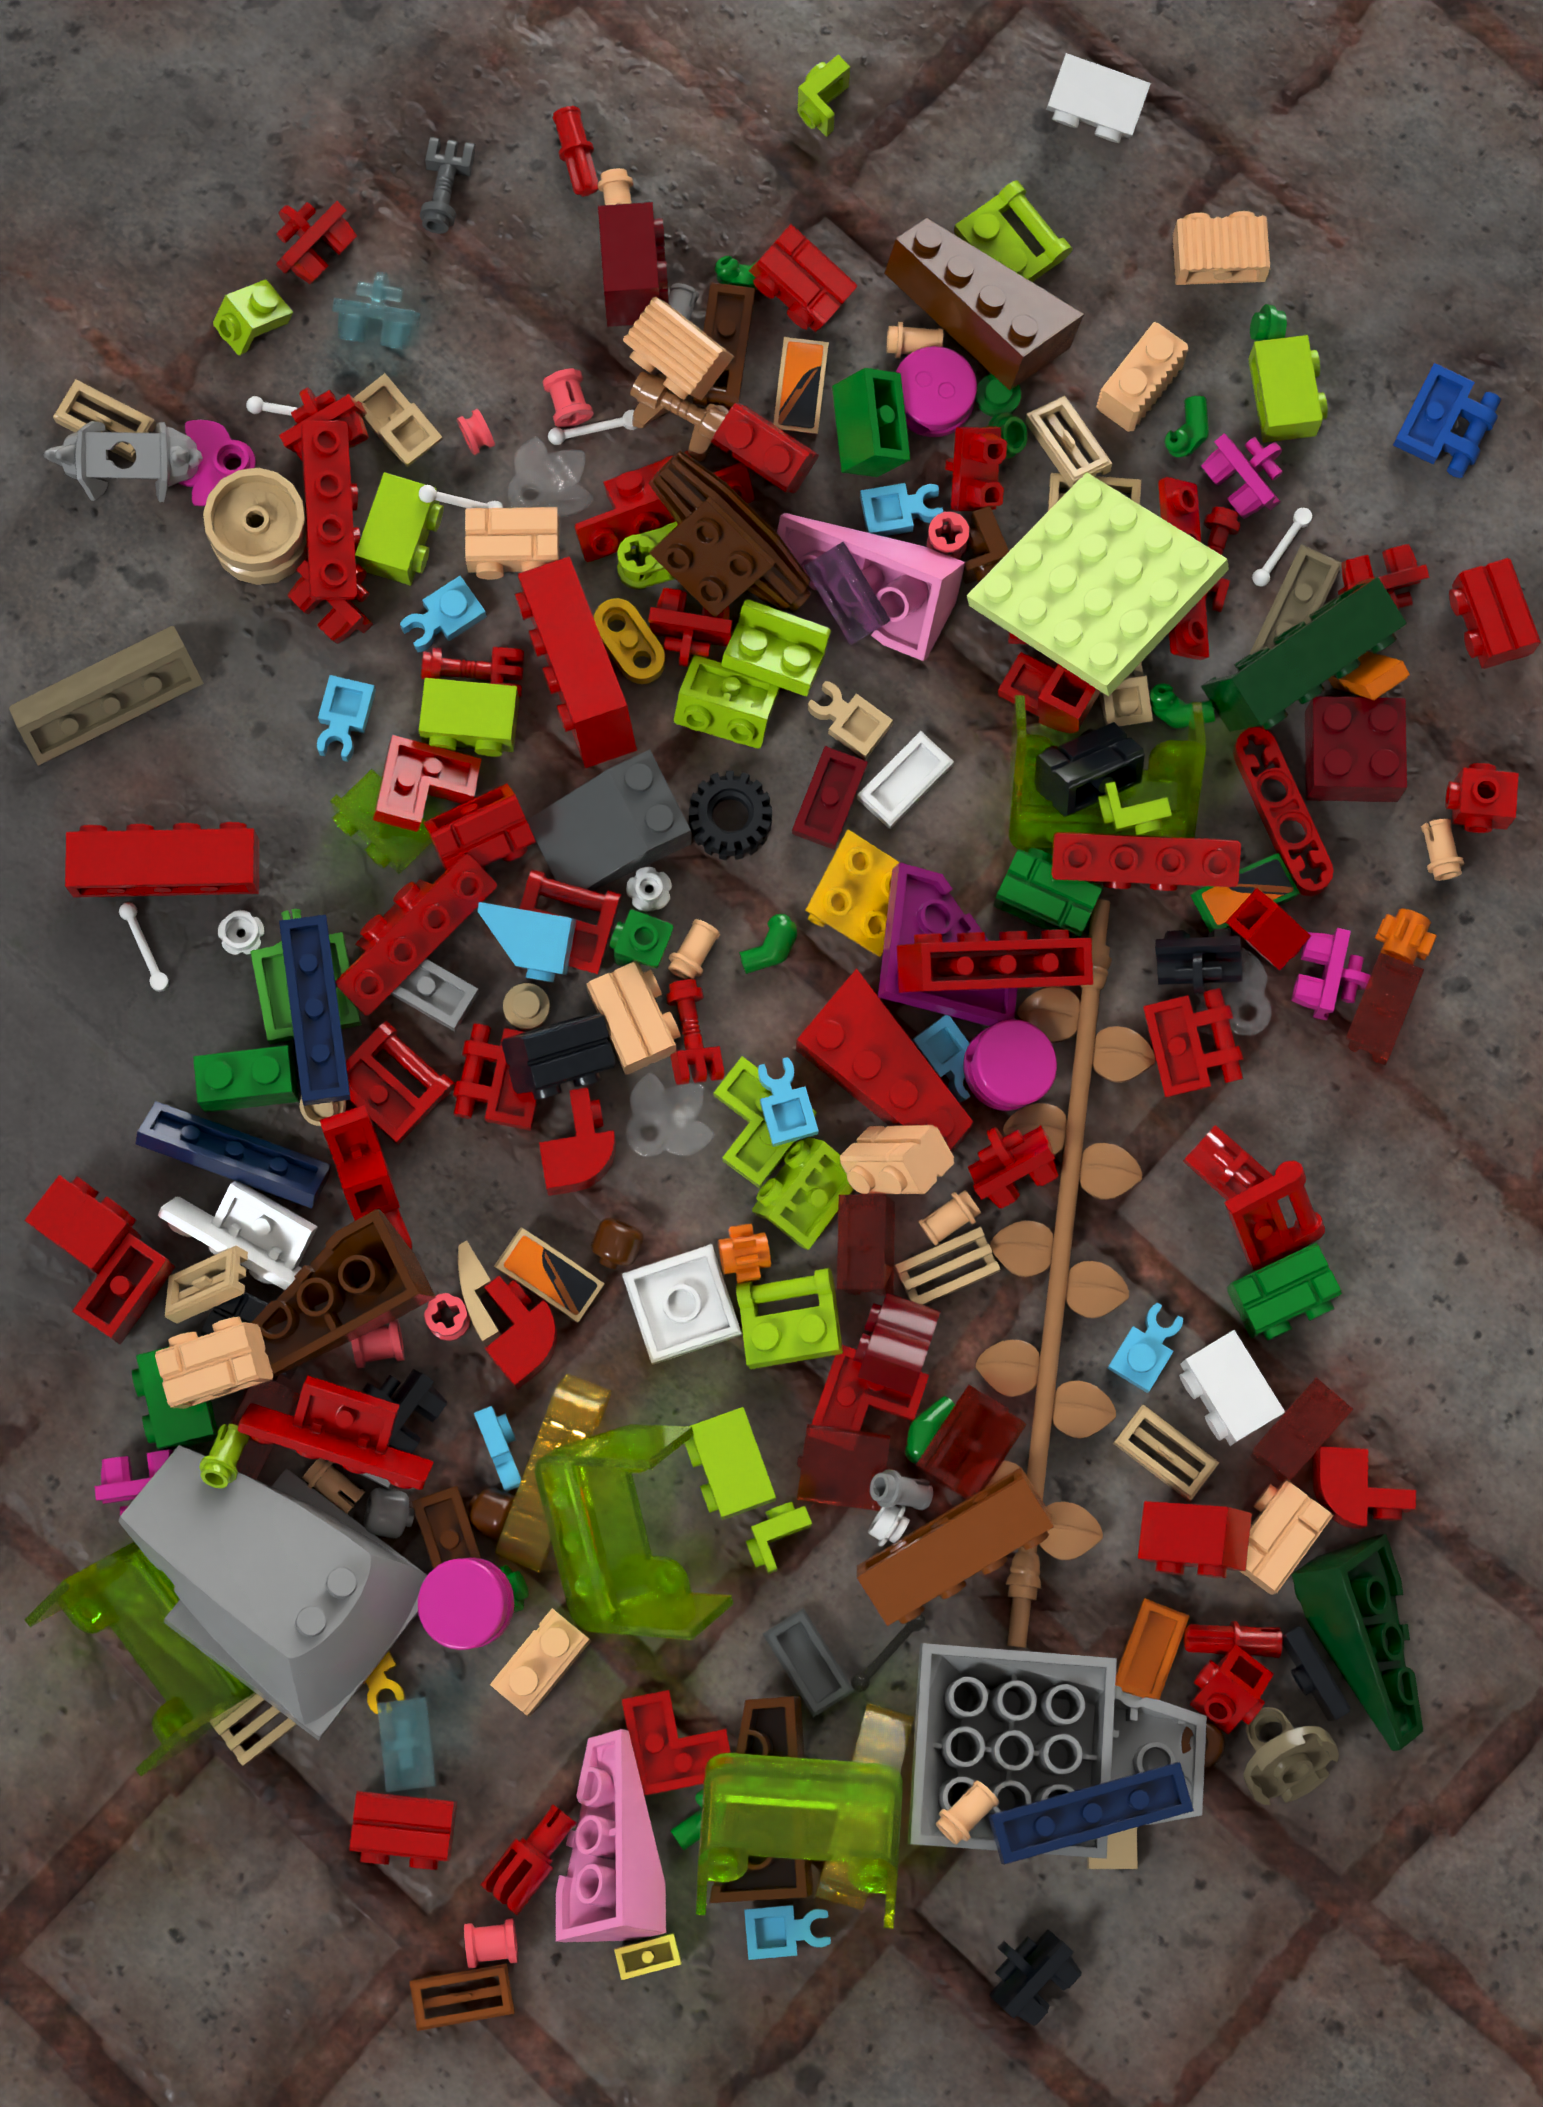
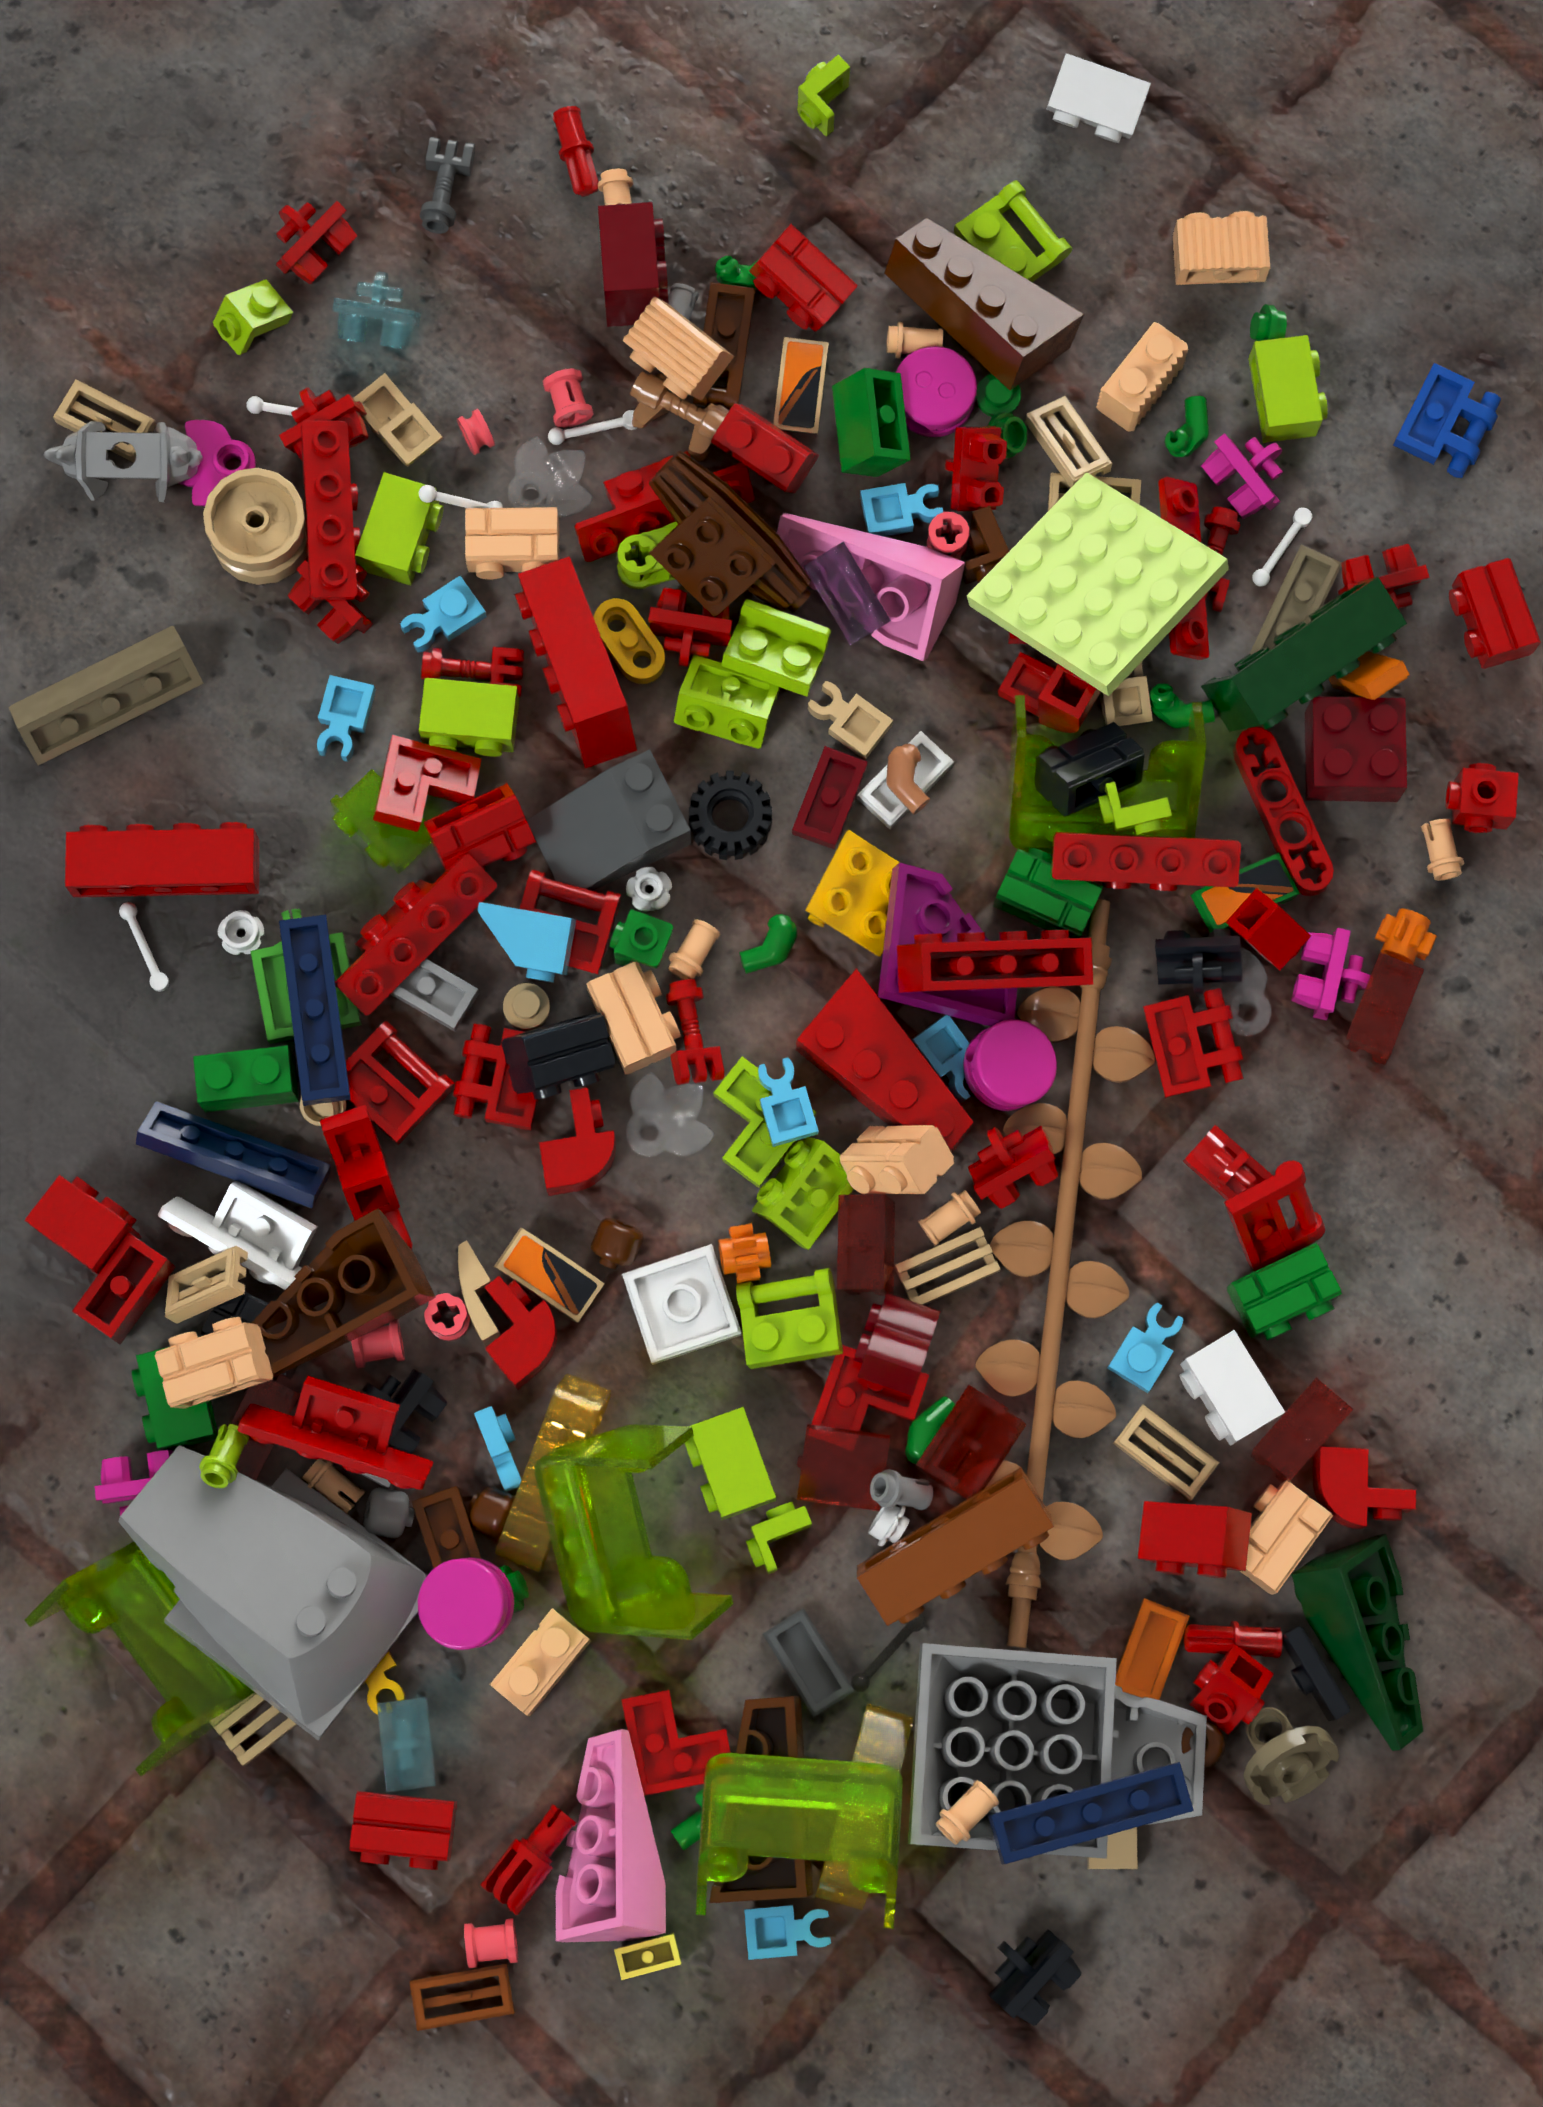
(901, 777): none -> nougat arm

